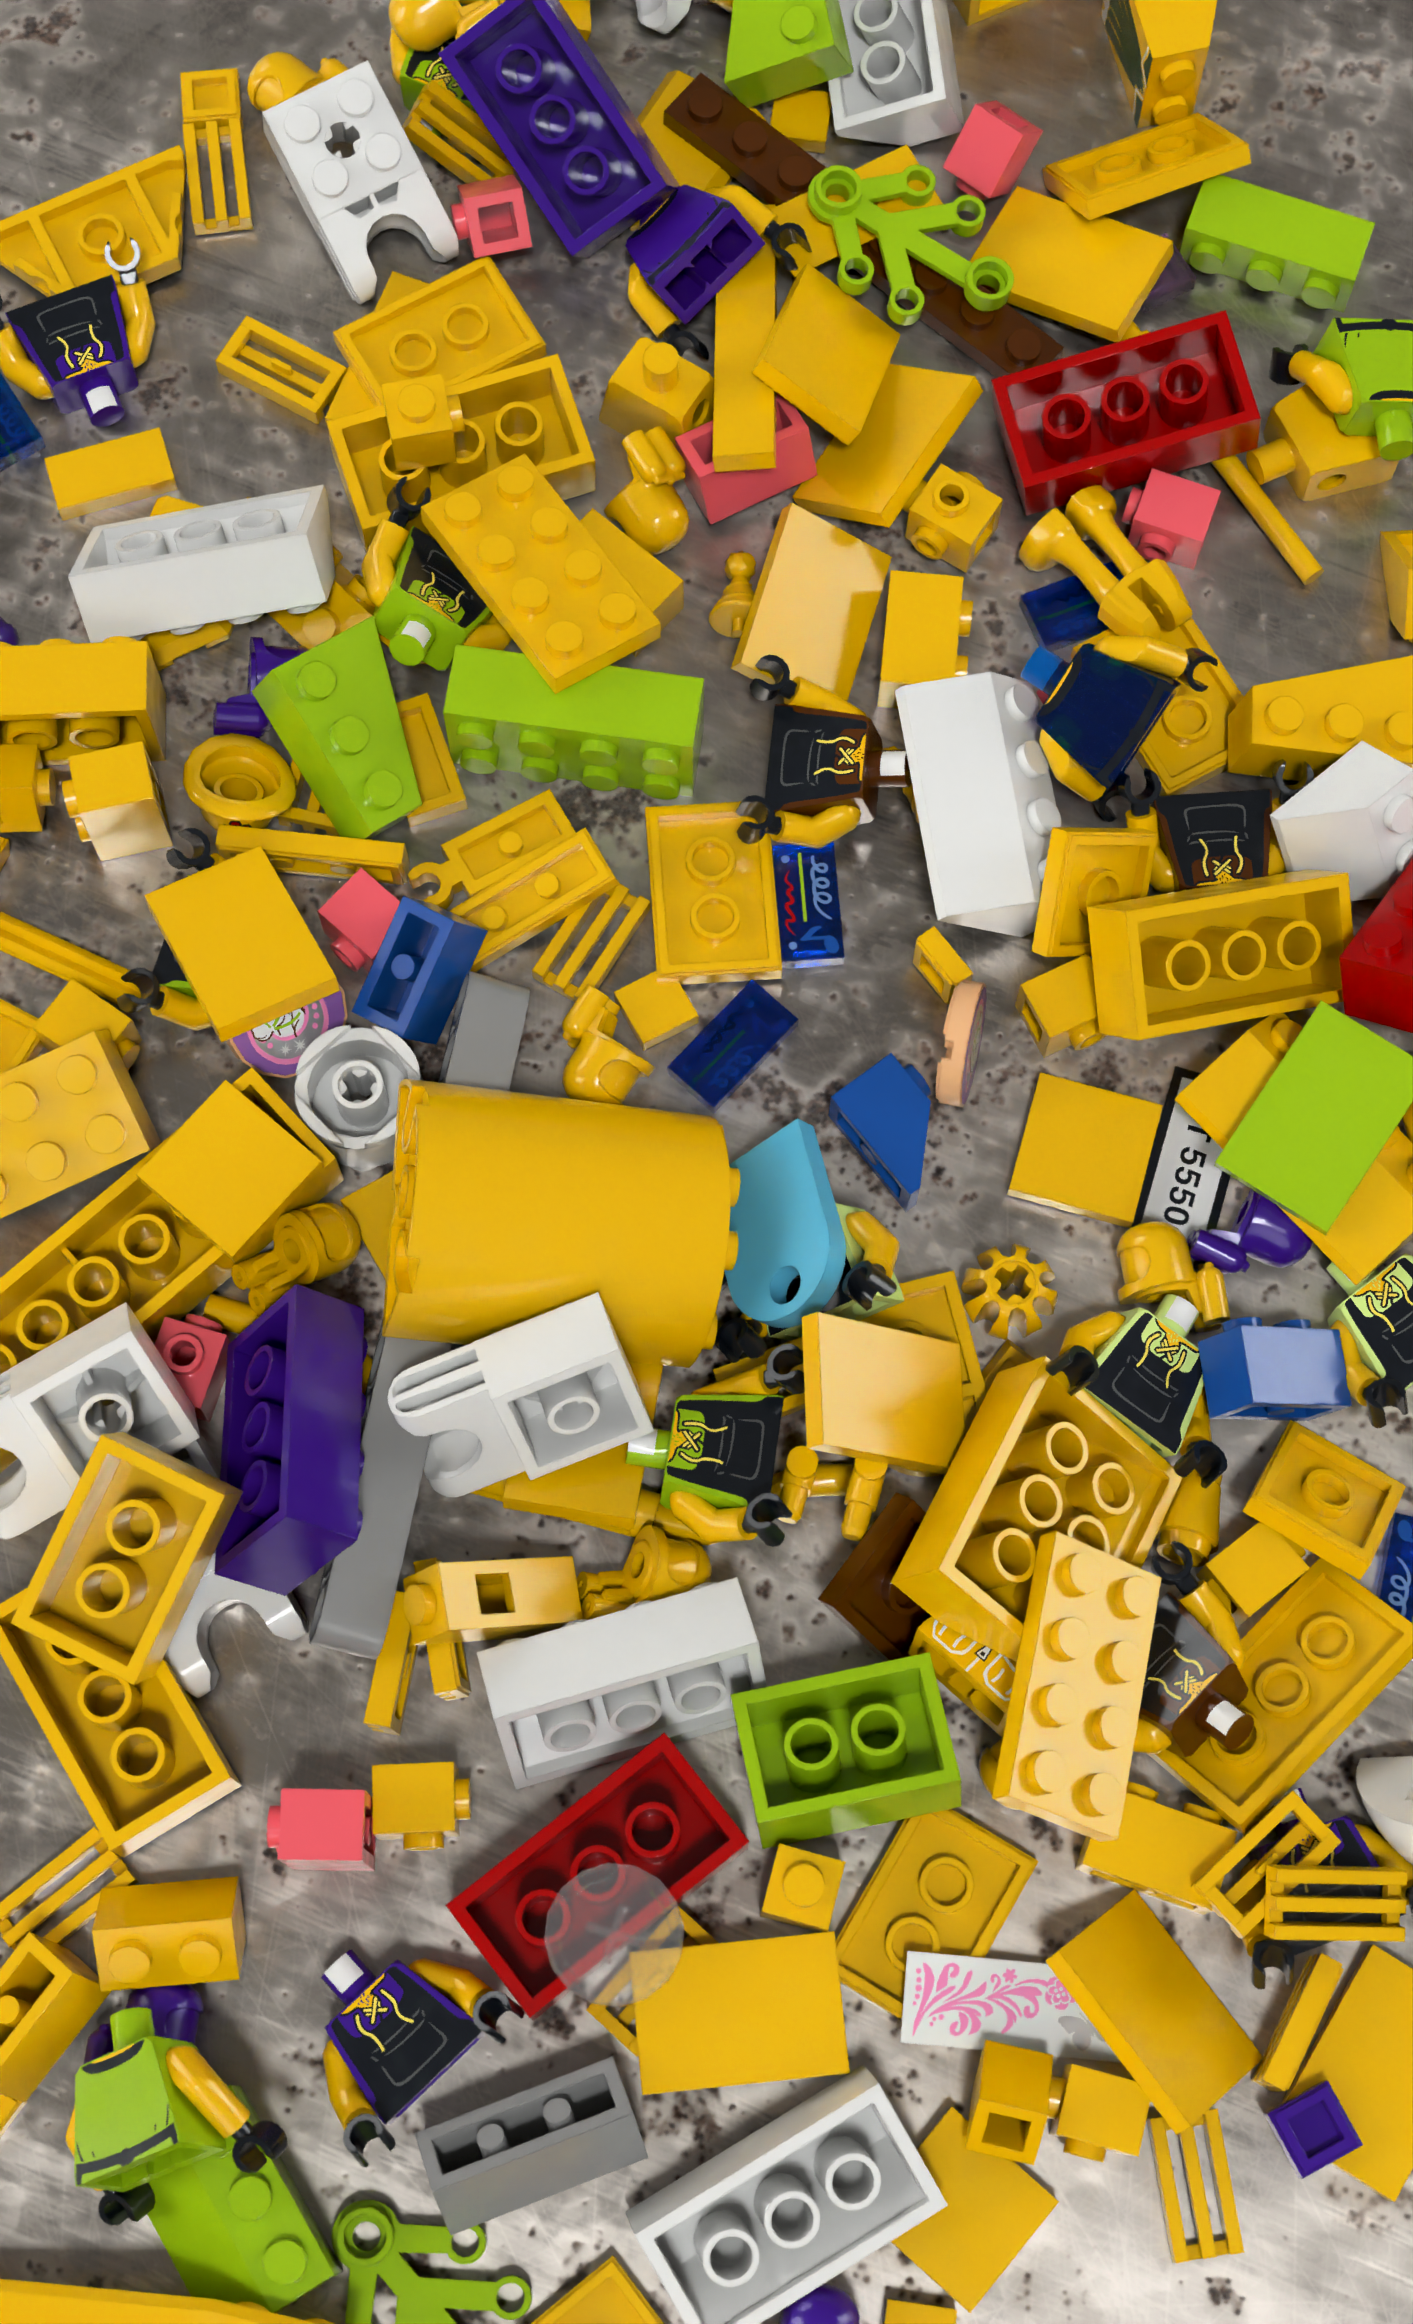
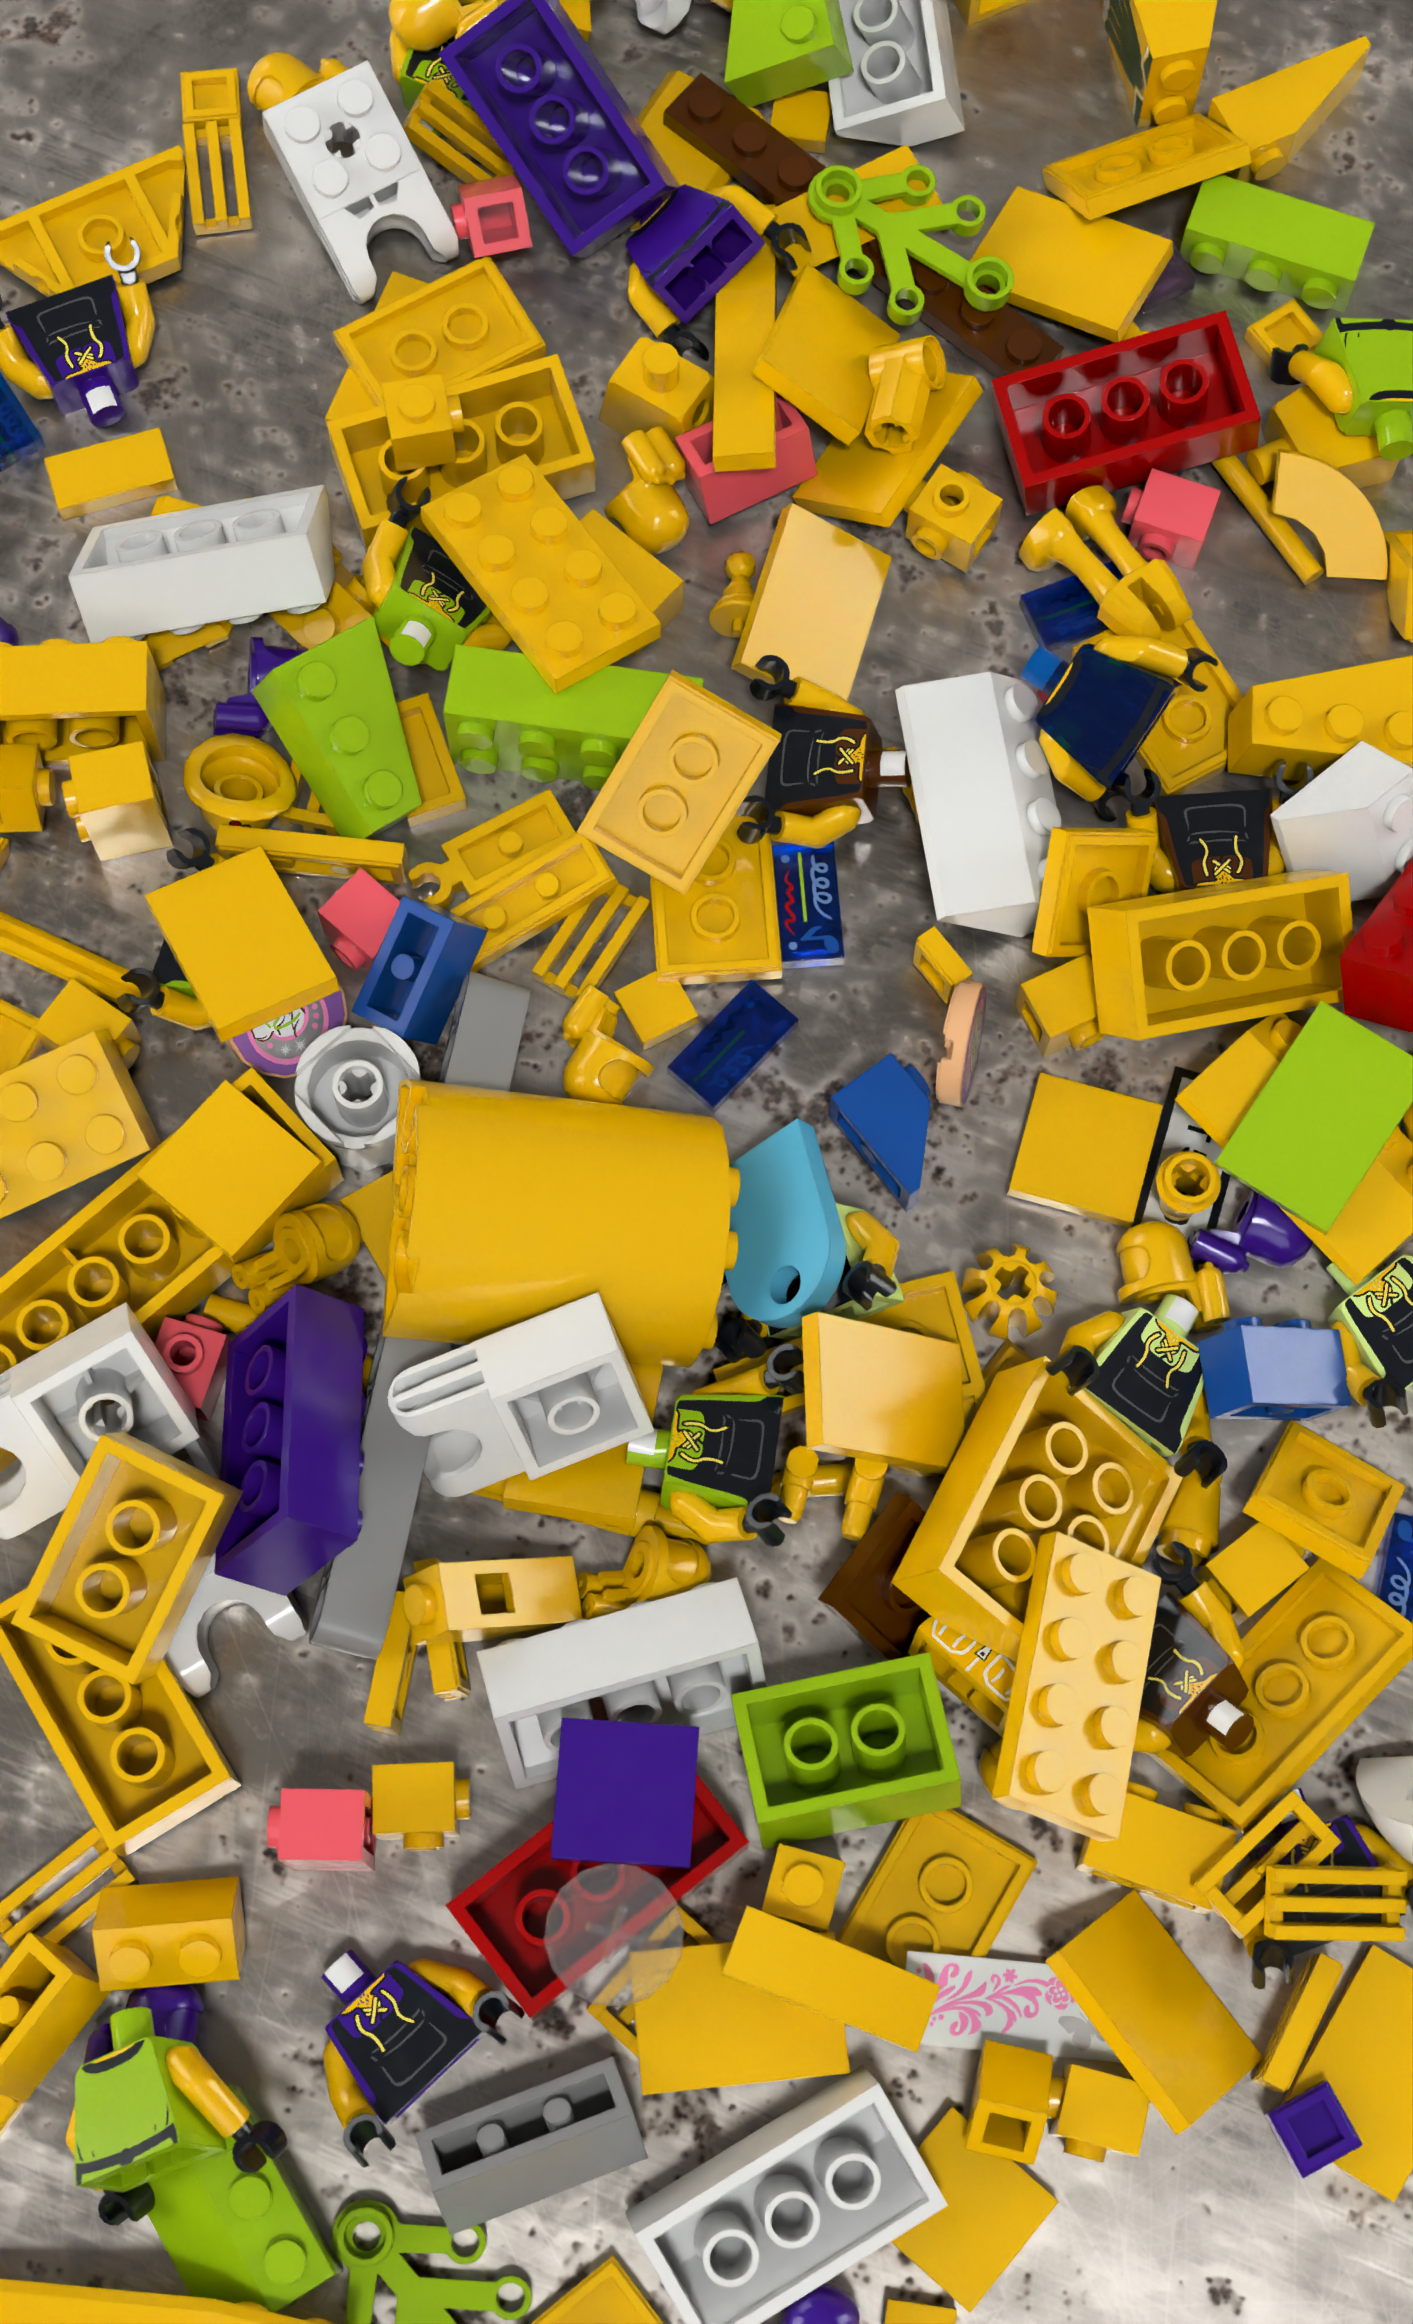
(270, 388): yellow tile -> none
(625, 1793): none -> dark purple tile
(679, 782): none -> yellow tile
(831, 1979): none -> yellow slope
(901, 383): none -> yellow piece
(922, 631): yellow brick -> none
(991, 150): coral brick -> none
(1192, 1175): none -> yellow cone
(1206, 2245): yellow tile -> none
(1282, 329): none -> yellow tile
(1287, 107): none -> yellow slope
(1334, 512): none -> yellow tile

